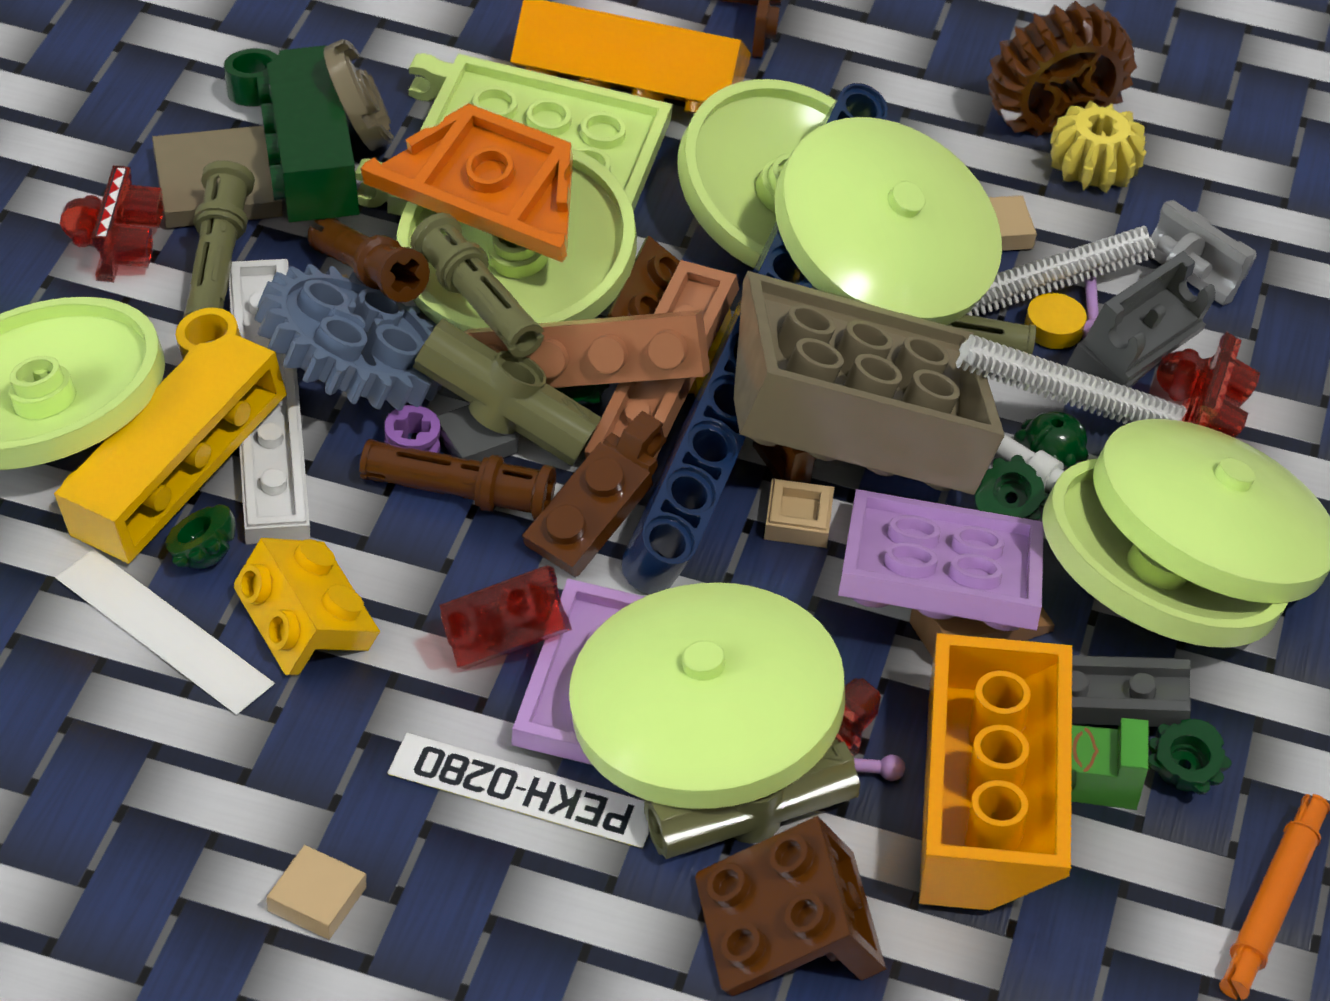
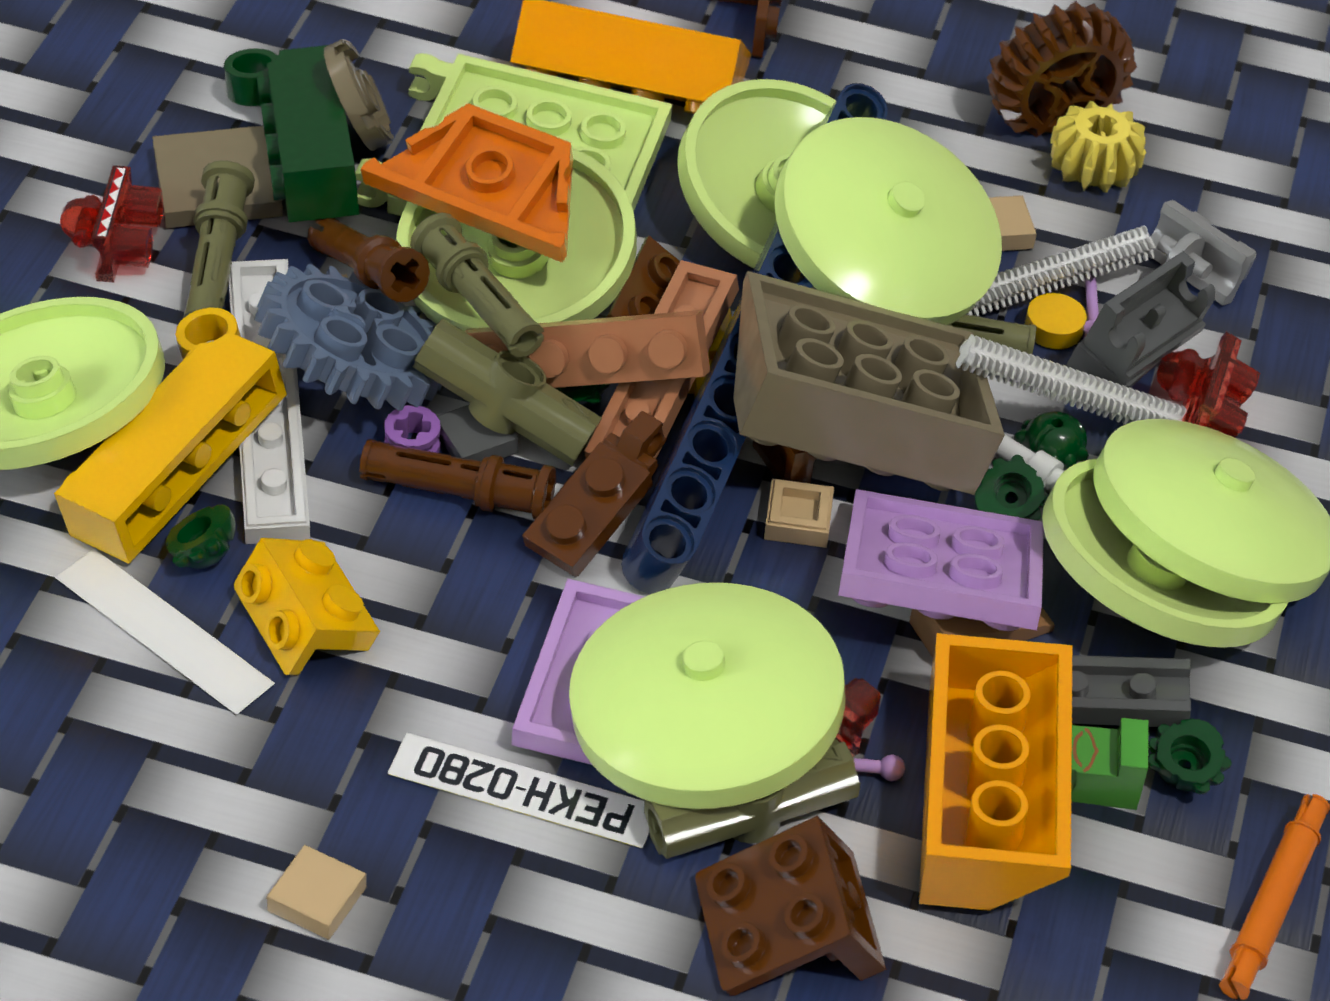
(504, 617): clear red hips -> none

